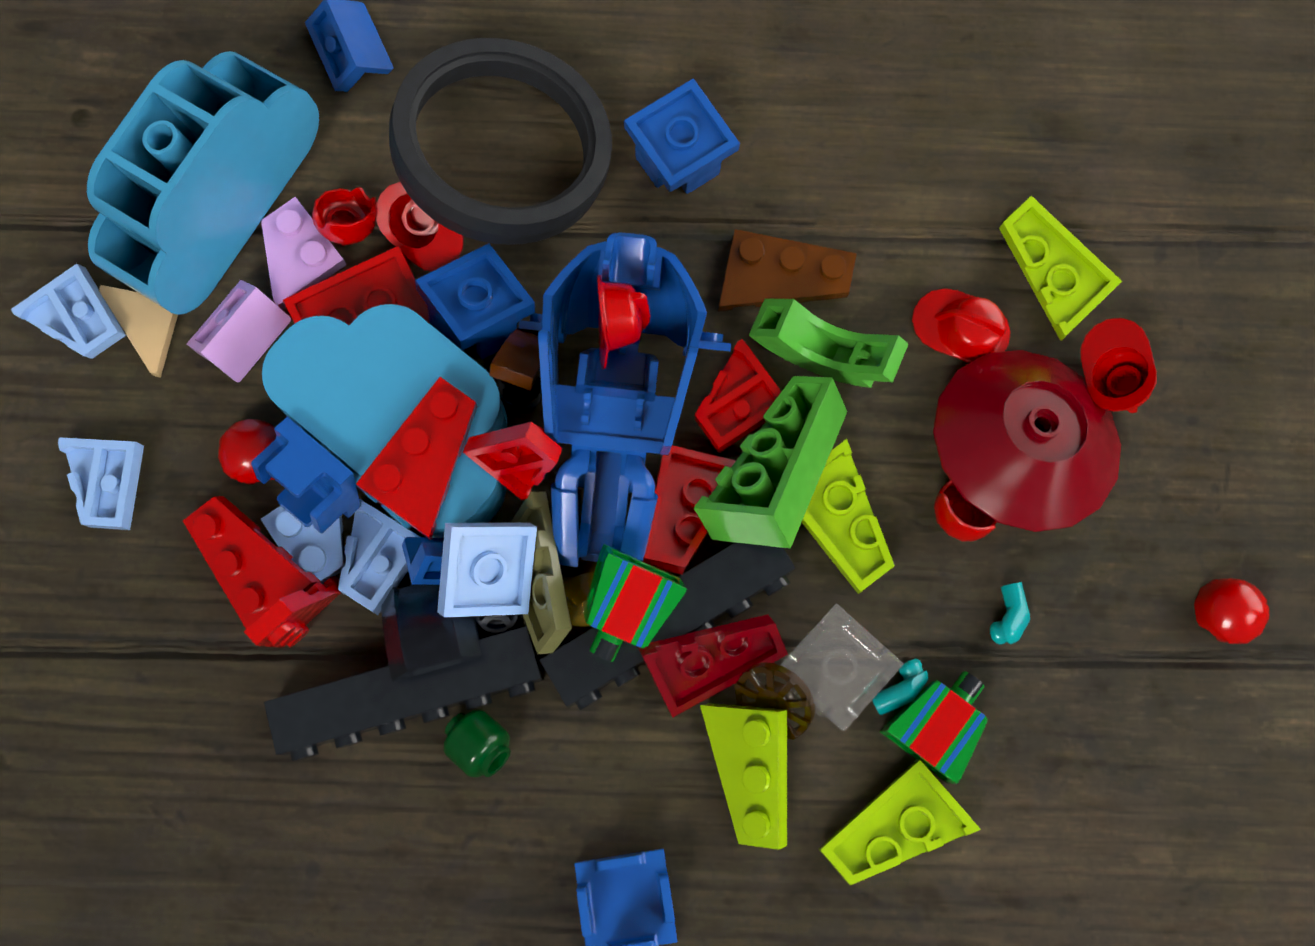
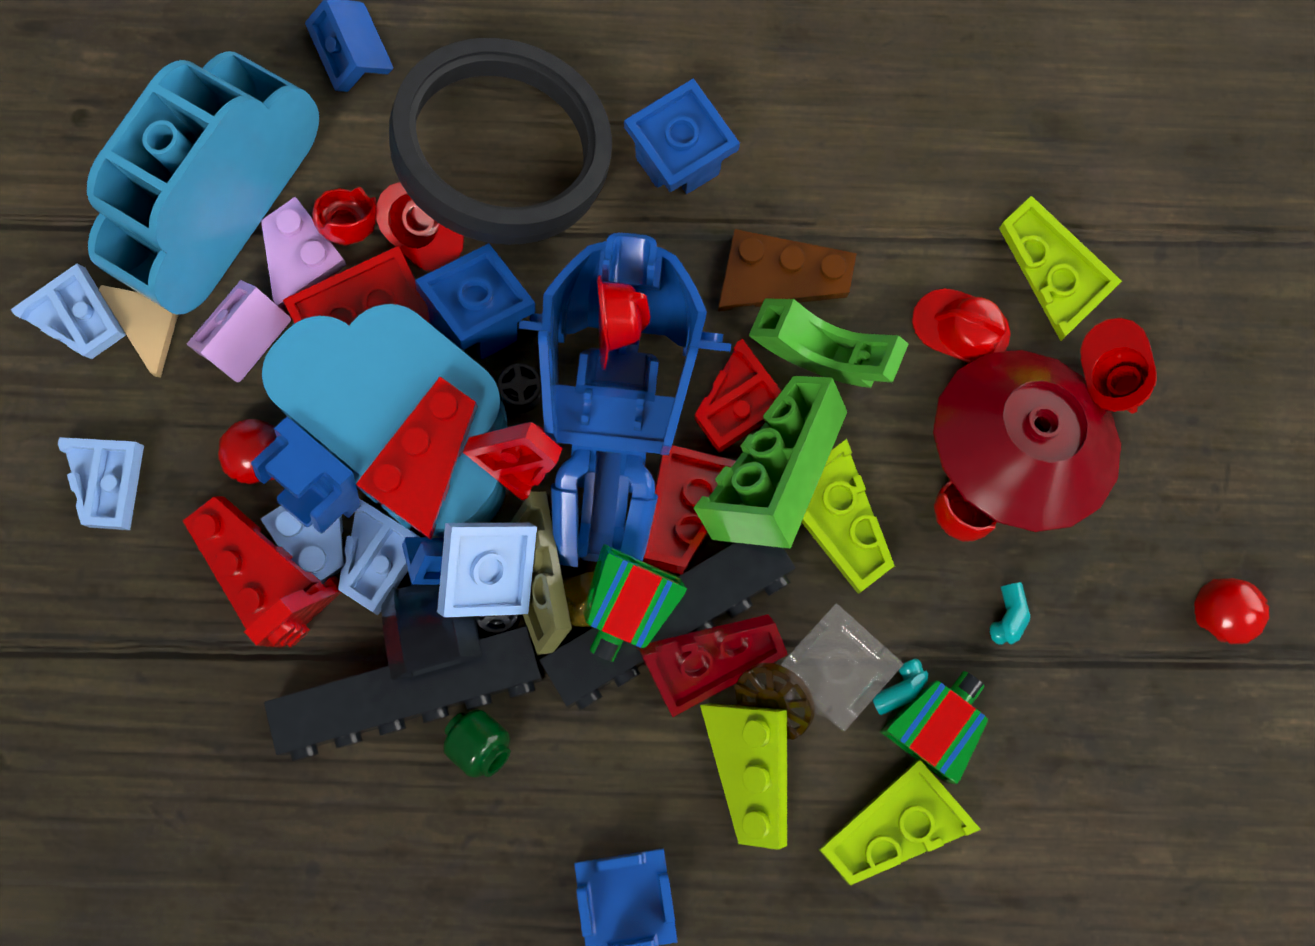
(518, 360): reddish brown slope -> none

